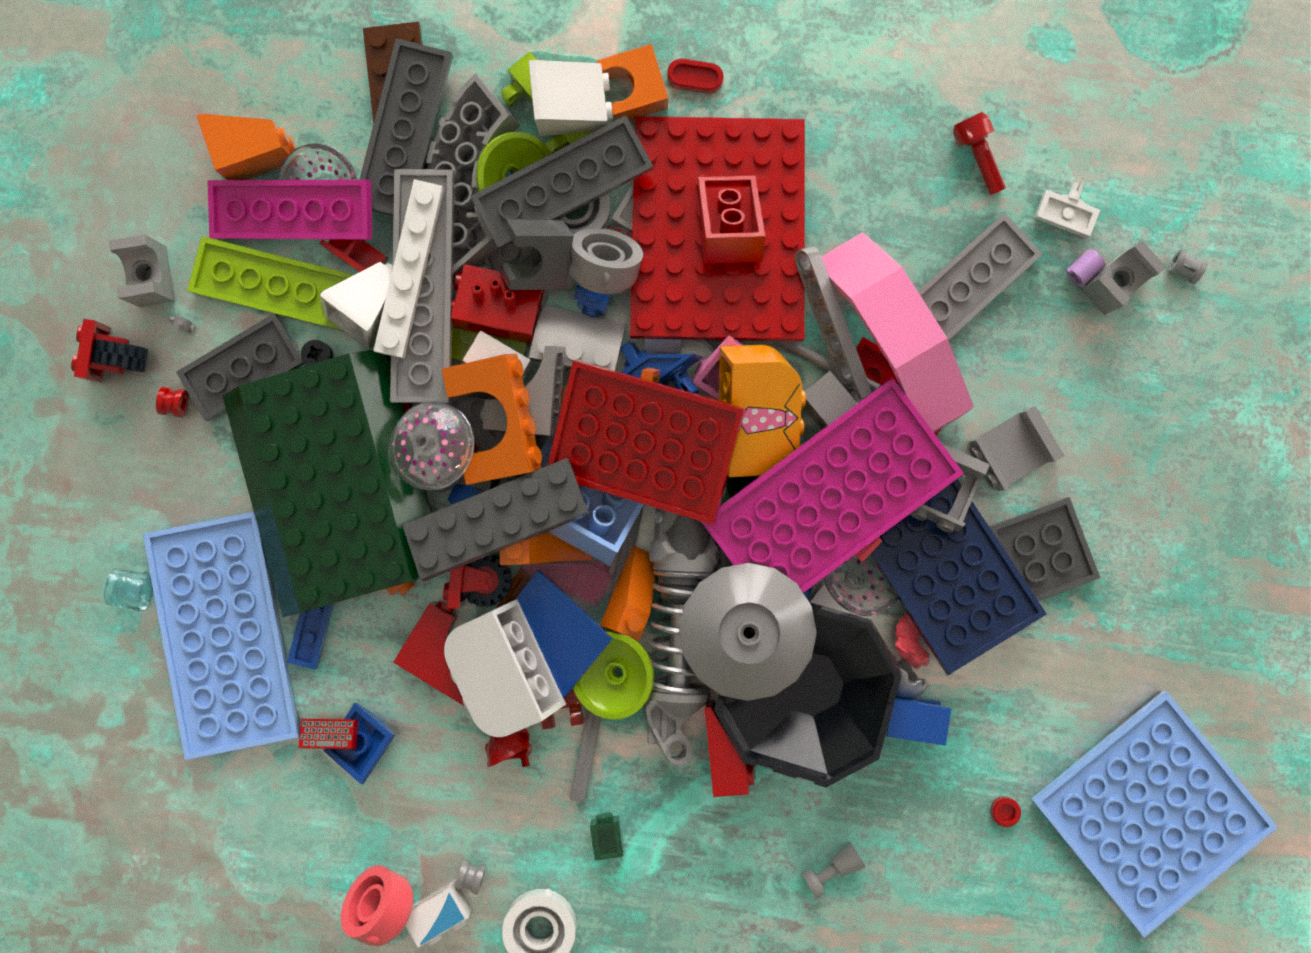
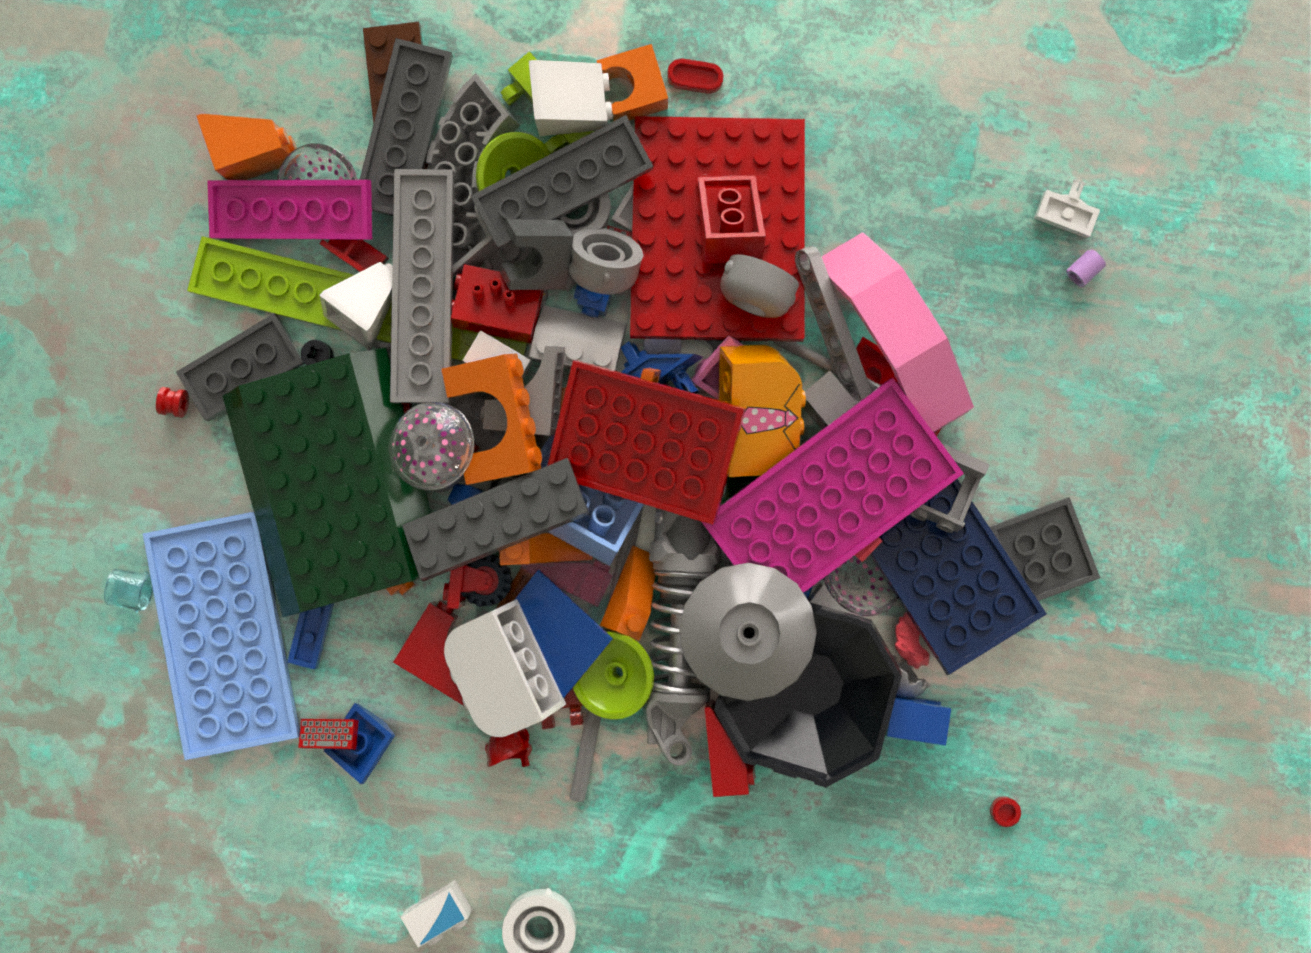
(104, 352): plate -> none
(137, 256): light grey piece -> none
(181, 323): light grey piece -> none
(377, 906): coral piece -> none
(409, 269): white plate -> none
(470, 876): light grey wheel -> none
(606, 836): clear green brick -> none
(758, 286): none -> light grey piece
(844, 863): light grey piece -> none
(973, 132): red piece -> none
(978, 274): light grey plate -> none
(1016, 448): light grey panel -> none
(1133, 266): light grey piece -> none
(1154, 813): light blue plate -> none
(1194, 274): light grey bush -> none

